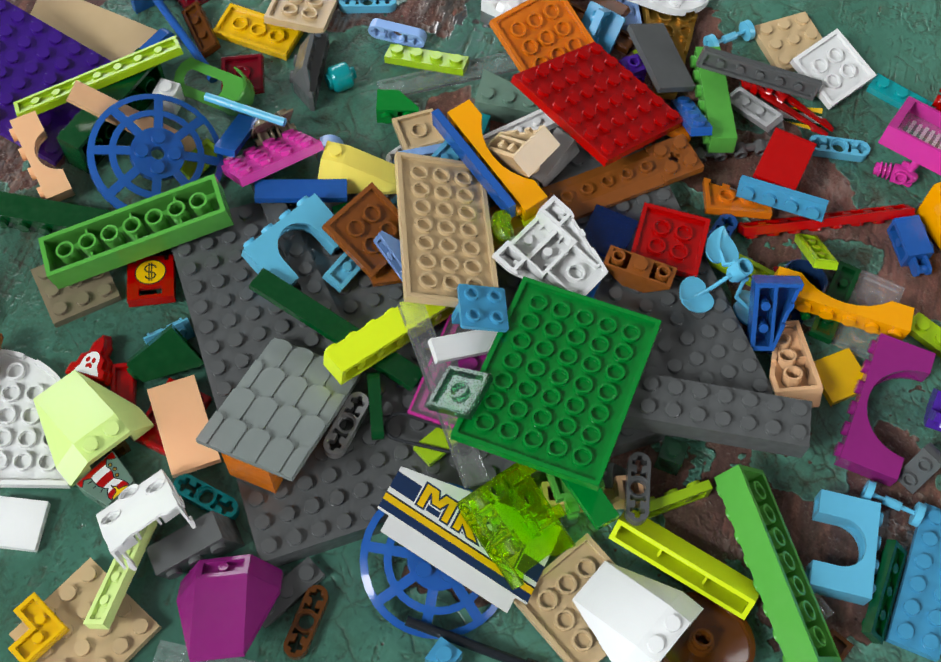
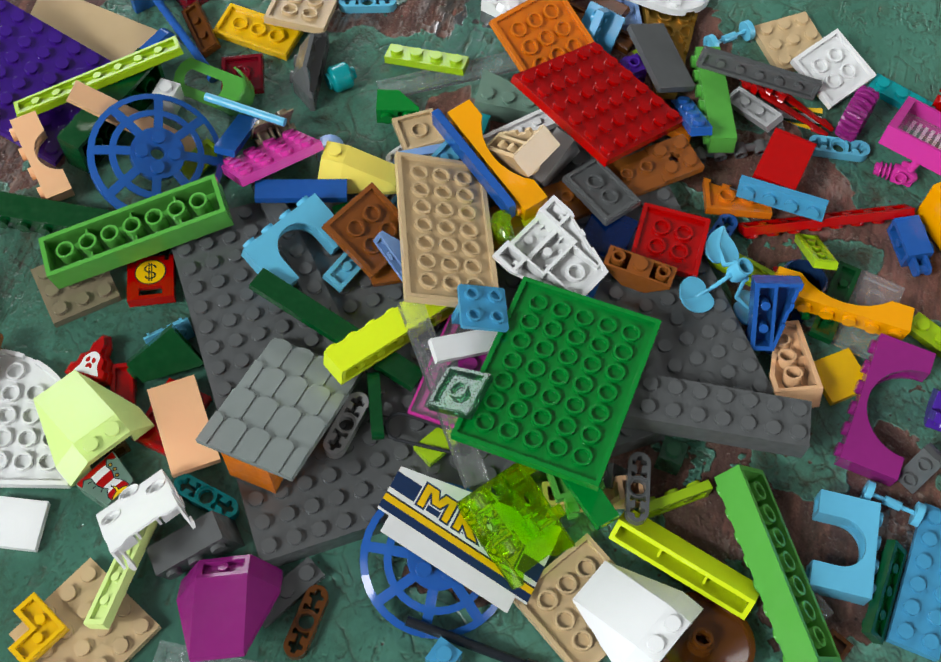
(409, 35): light blue beam -> none
(601, 191): none -> dark grey tile
(857, 113): none -> magenta gear

